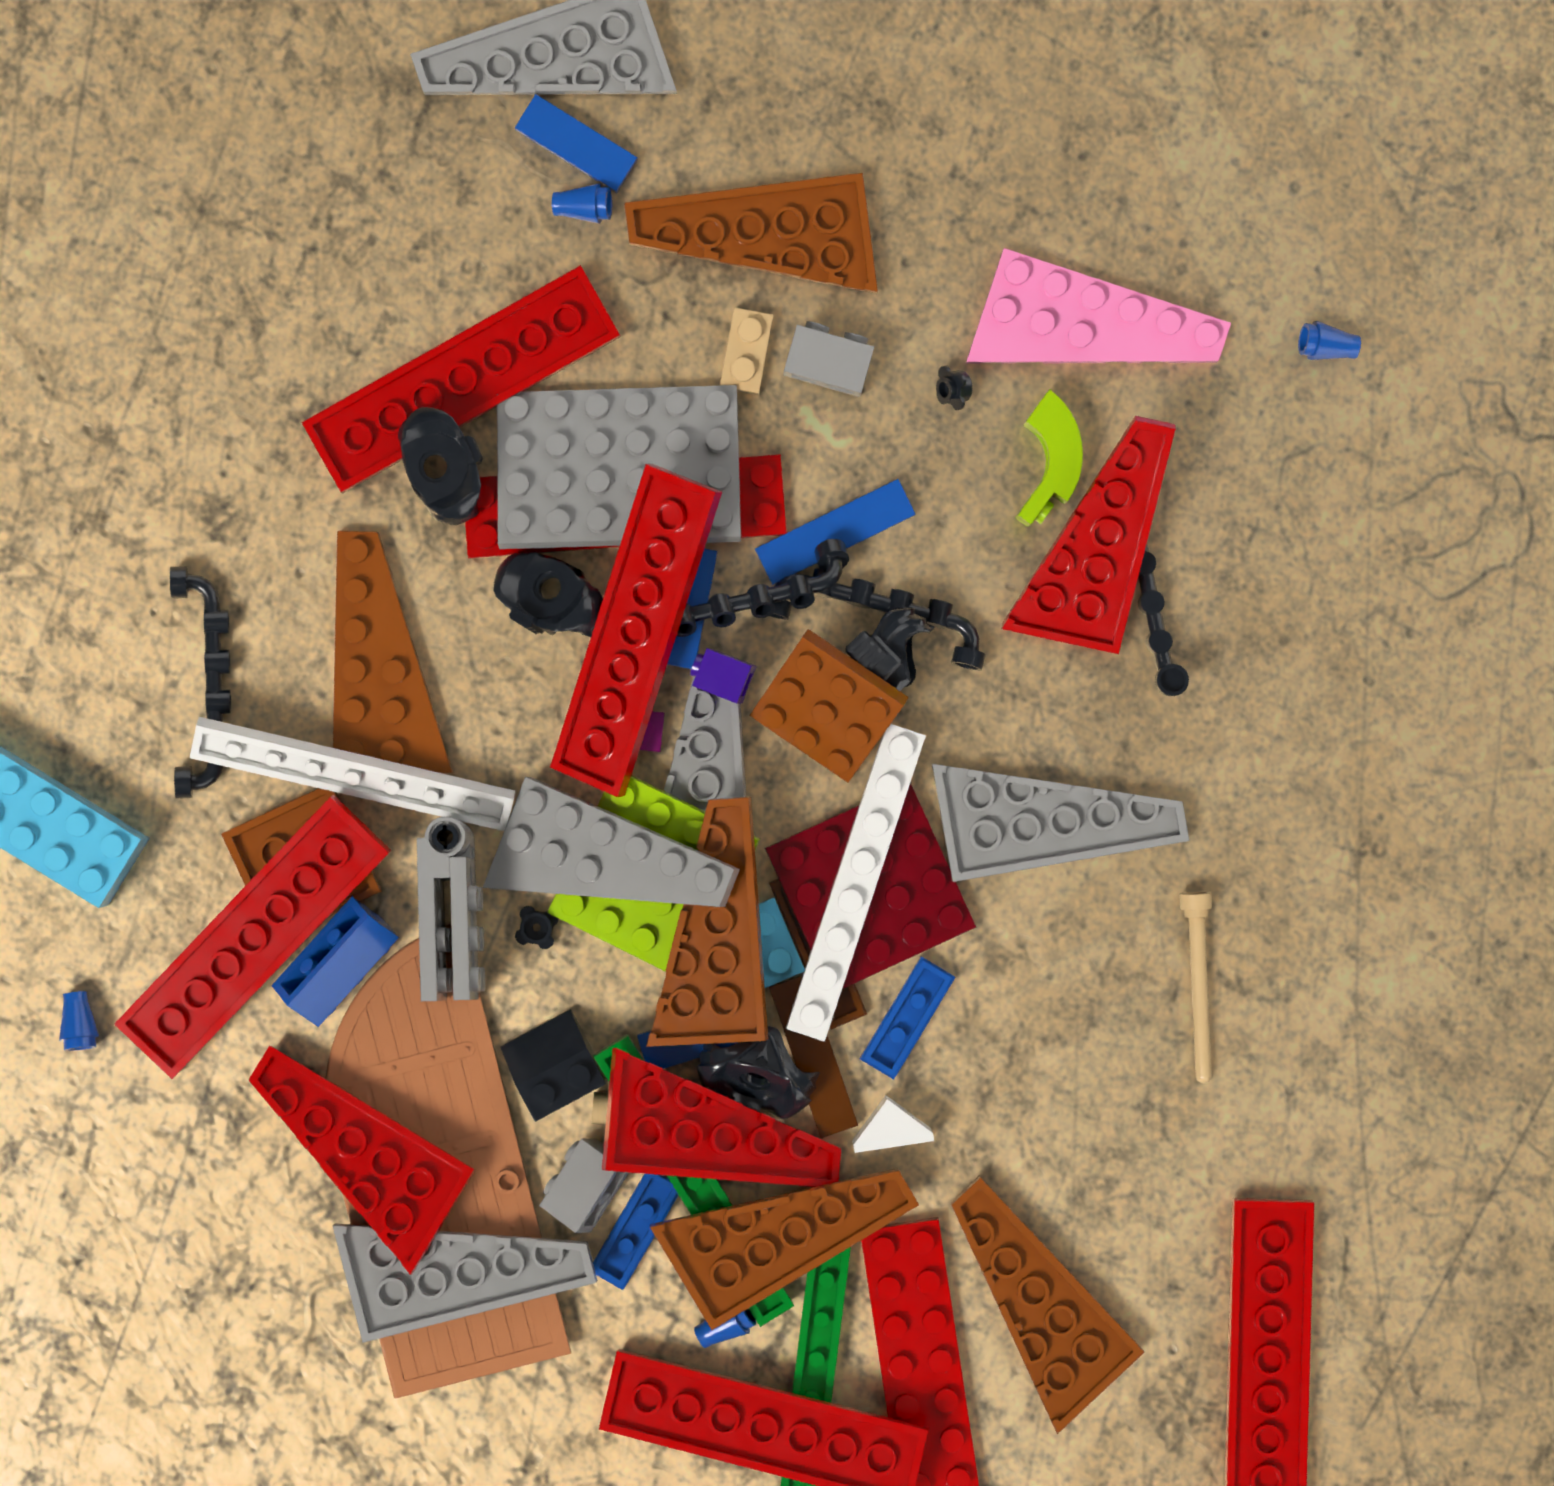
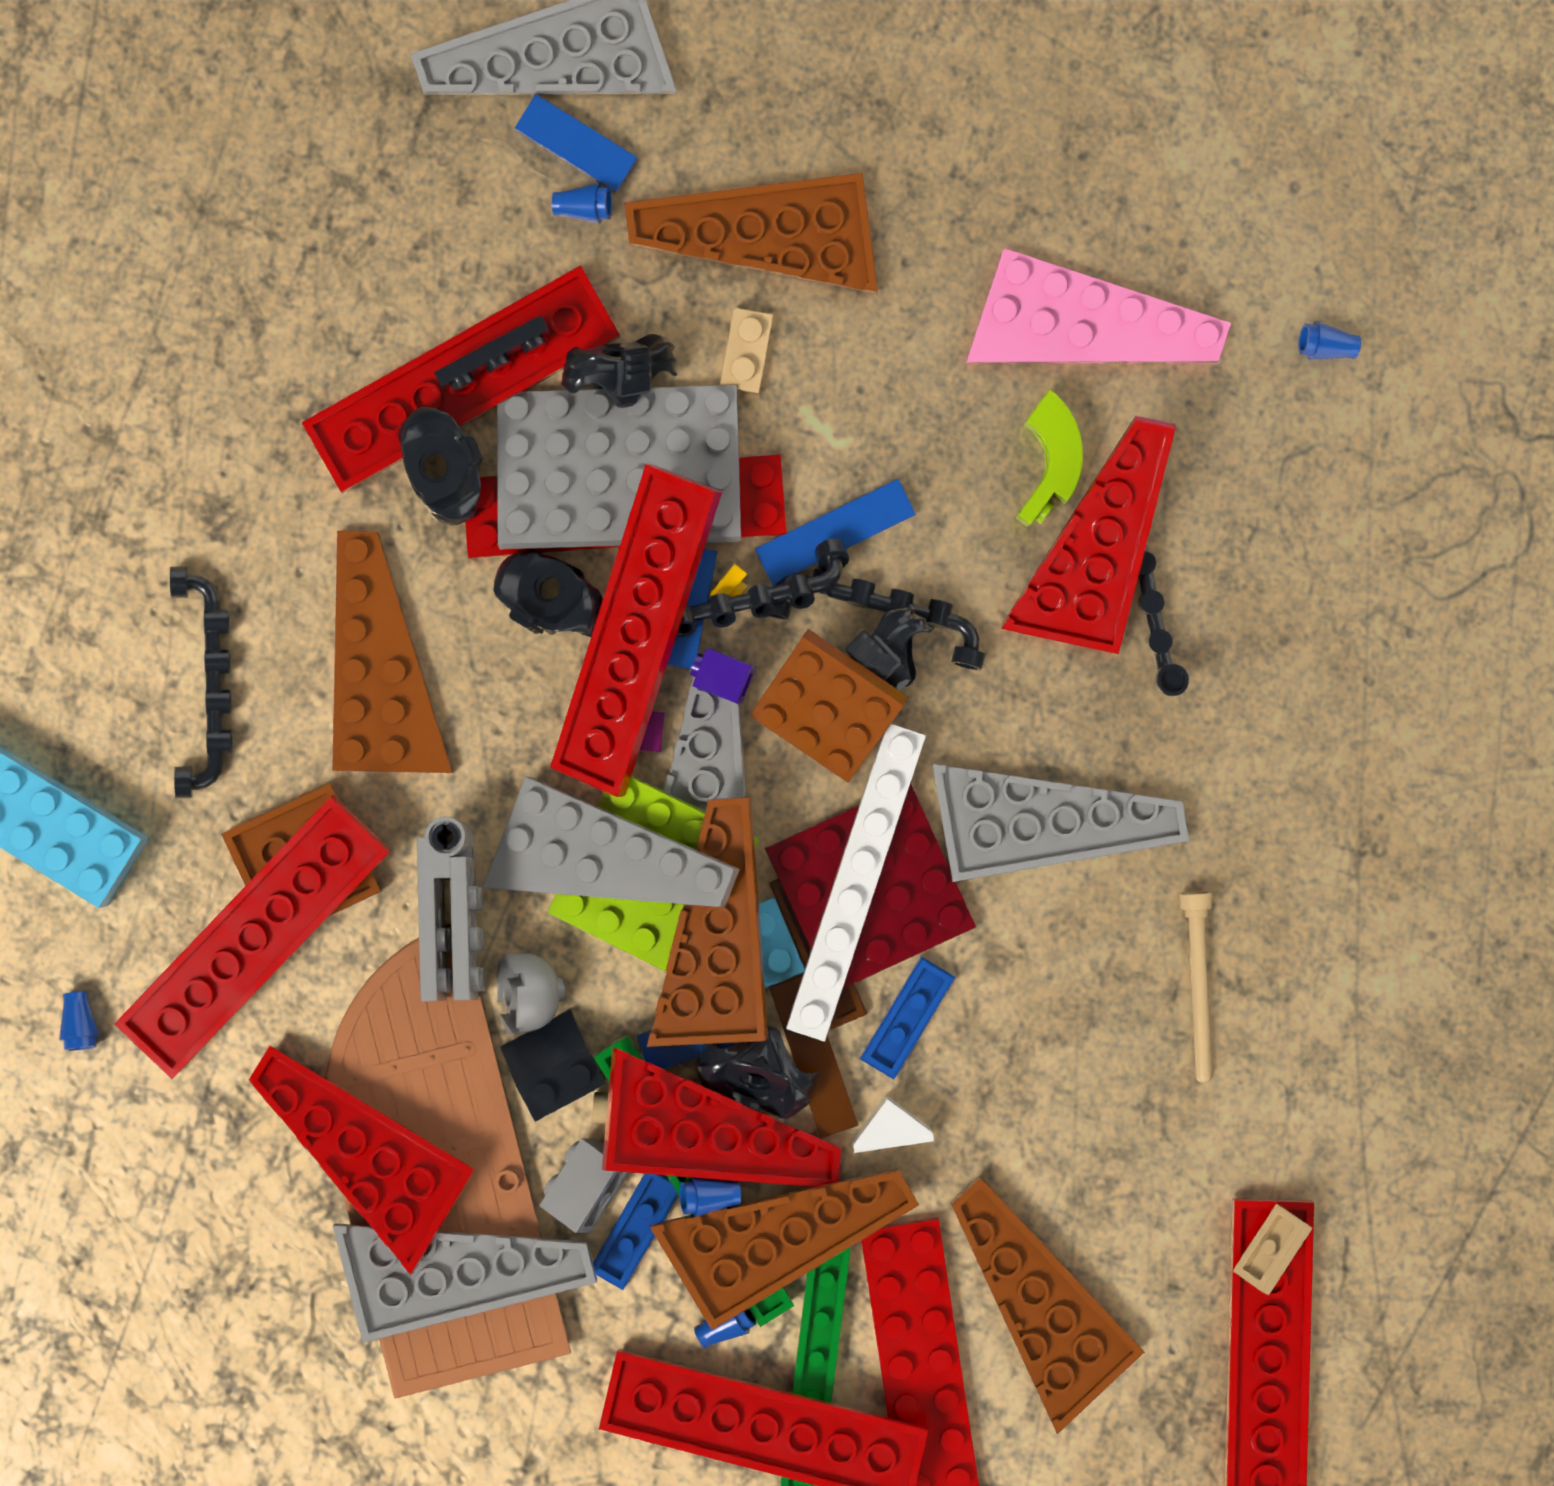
(335, 961): blue brick -> none
(351, 774): white plate -> none
(493, 355): none -> black plate
(526, 932): black plate -> none
(529, 992): none -> light grey cylinder
(620, 368): none -> black piece
(708, 1195): none -> blue cone
(731, 583): none -> yellow plate
(829, 359): light grey brick -> none
(953, 387): black plate -> none
(1272, 1249): none -> tan plate

